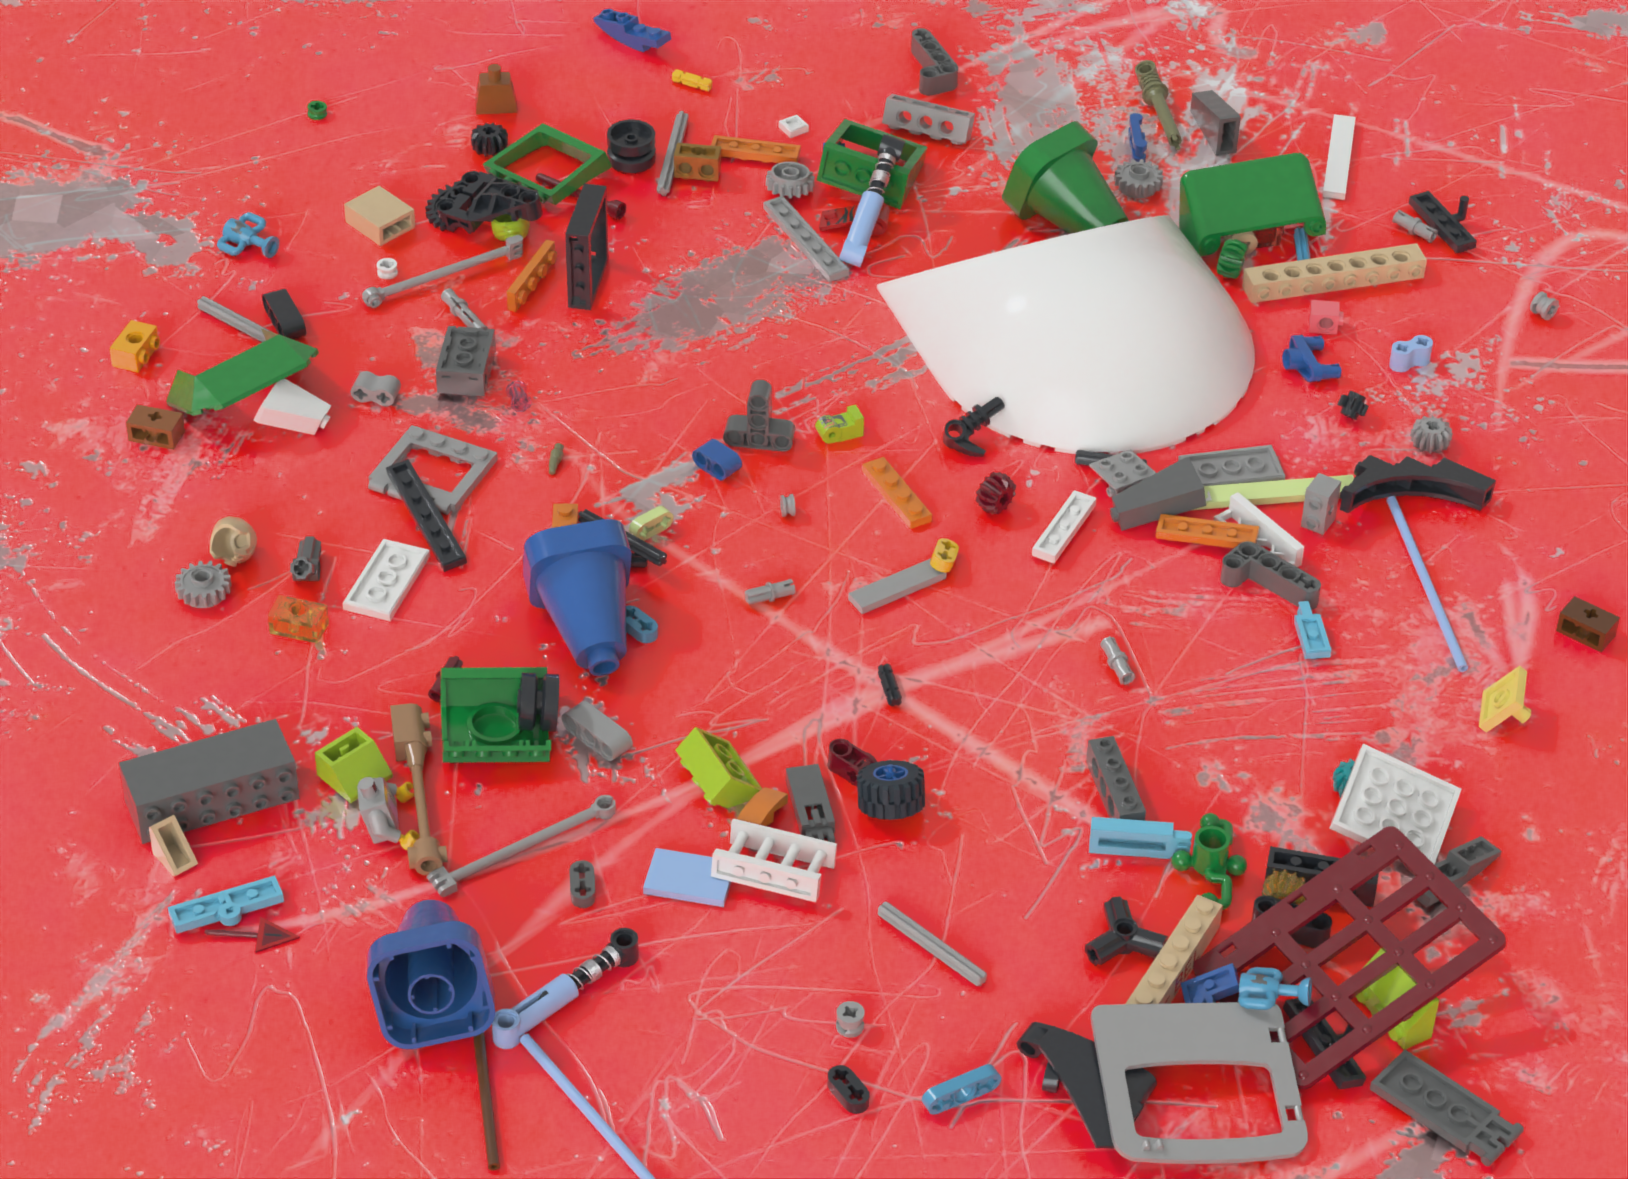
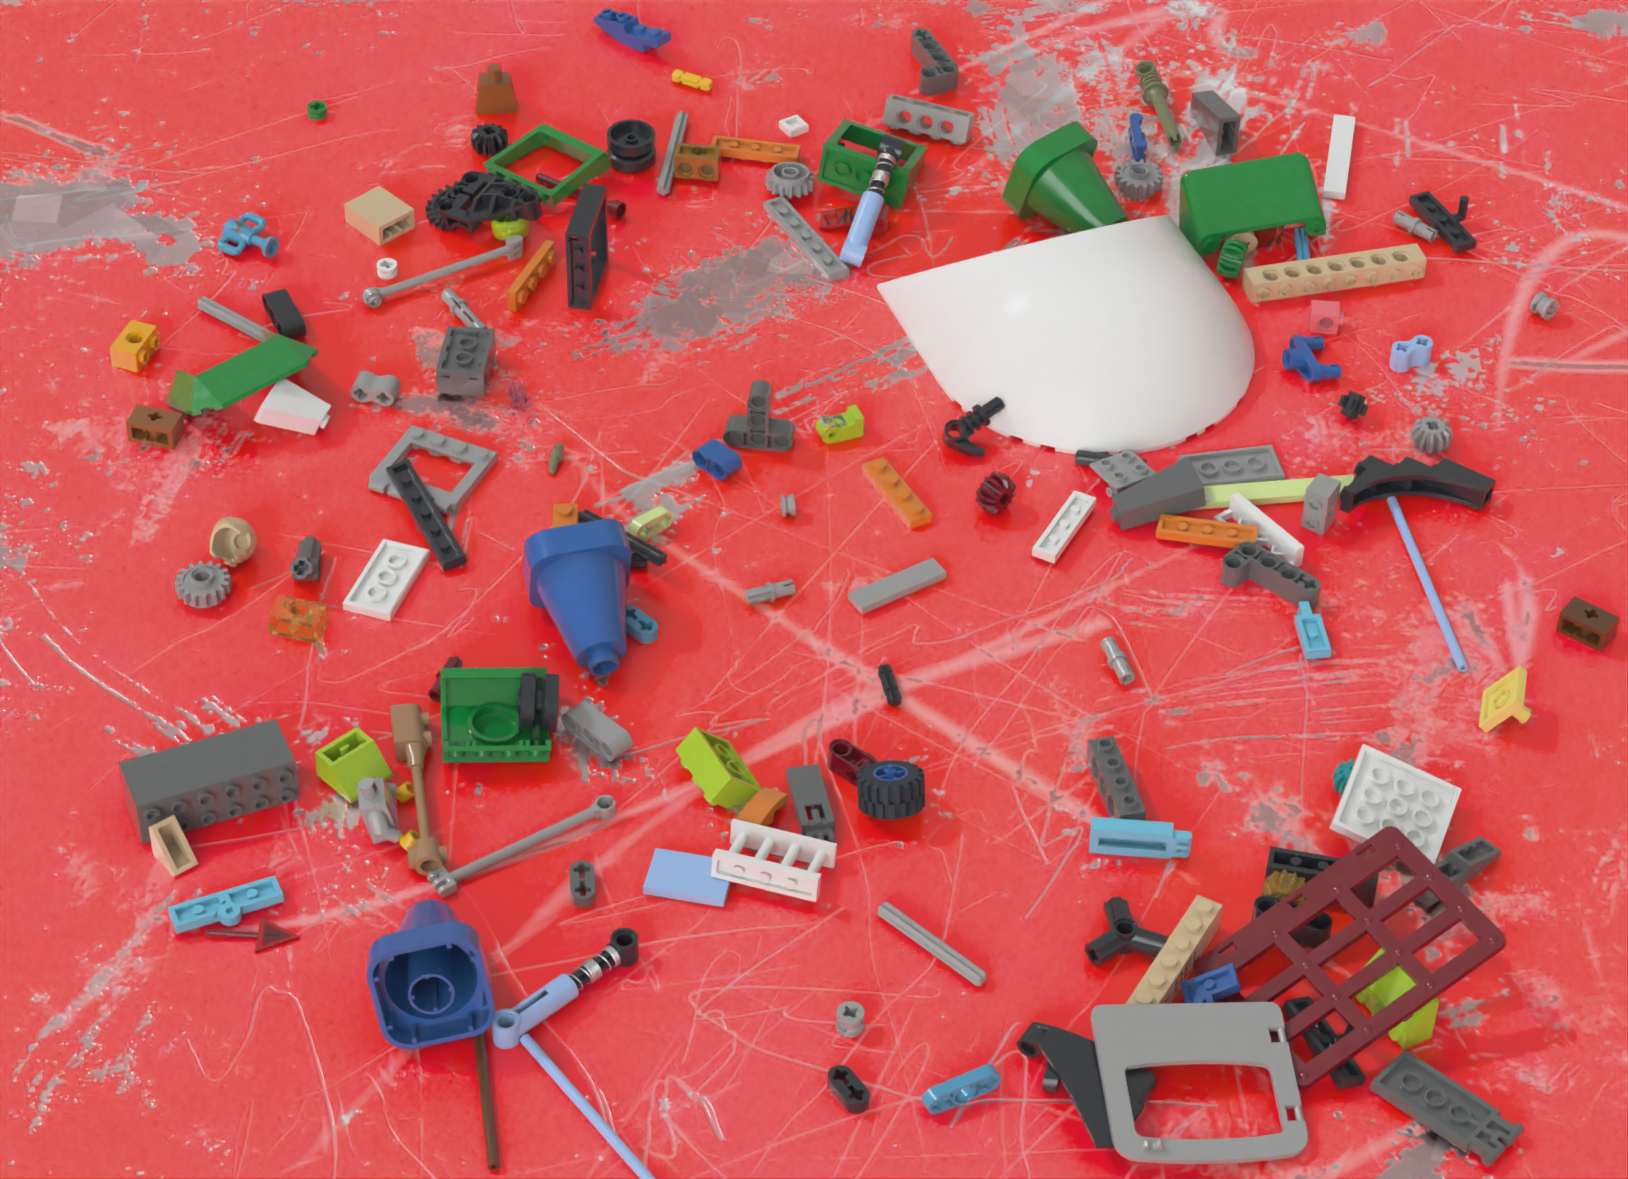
(944, 555): yellow beam -> none
(1211, 856): green wheel -> none
(1262, 987): dark azure piece -> none

